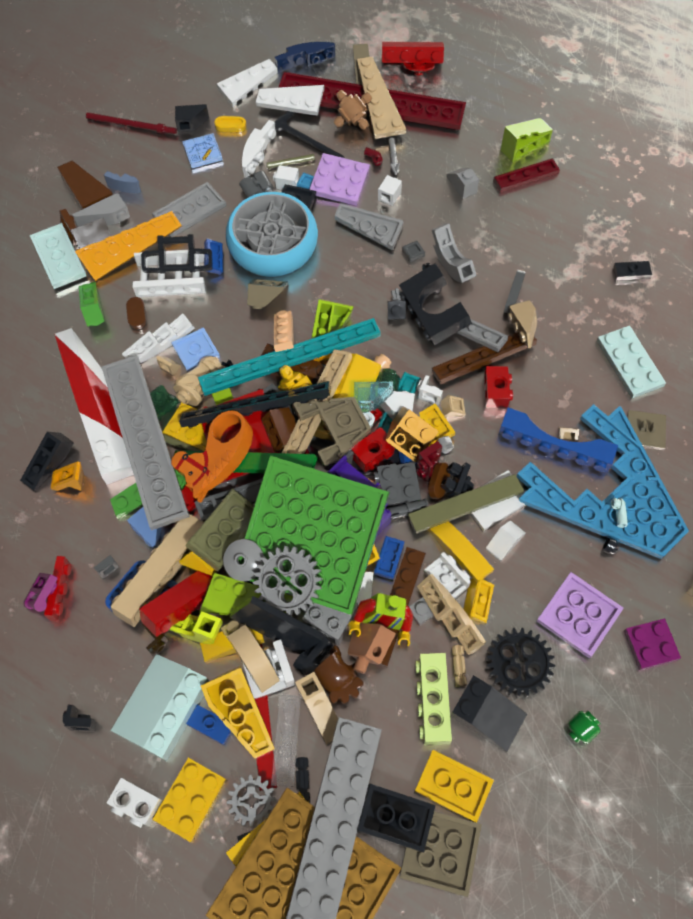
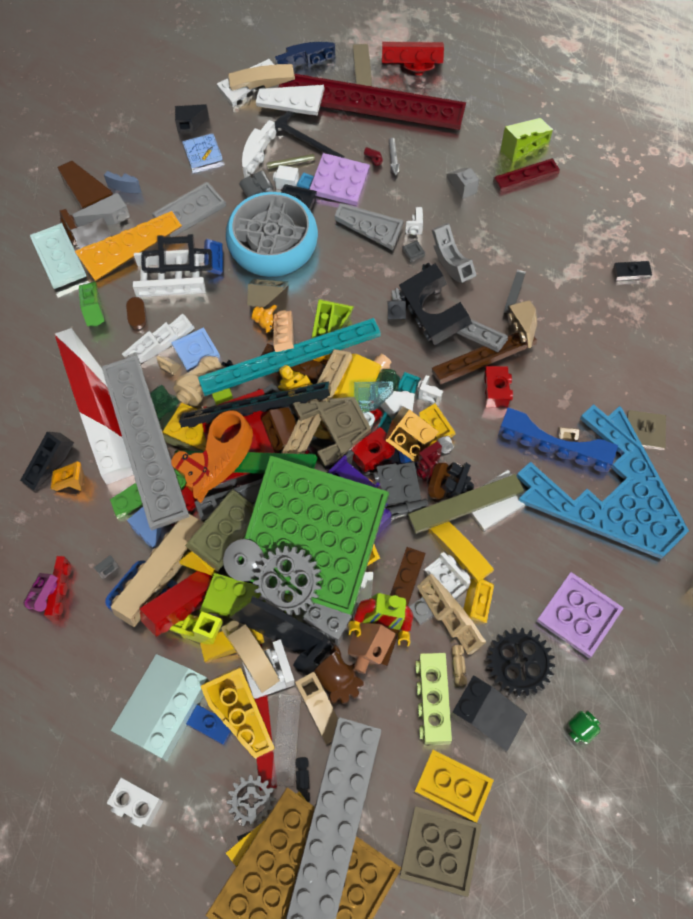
(81, 723): black bracket -> none
(158, 644): dark brown bracket -> none
(159, 128): dark red bar -> none
(189, 800): yellow plate -> none
(230, 124): yellow tile -> none
(263, 75): none -> tan slope
(264, 317): none -> light orange animal
(352, 110): medium nougat piece -> none
(382, 110): tan wing -> none
(389, 190): white brick -> none
(389, 557): blue plate -> none
(396, 818): black slope -> none
(416, 225): none -> white bracket
(452, 406): tan slope -> none
(505, 540): white slope -> none
(611, 546): black hinge -> none
(621, 514): light aqua arm -> none
(631, 362): light aqua plate -> none
(652, 644): magenta plate -> none

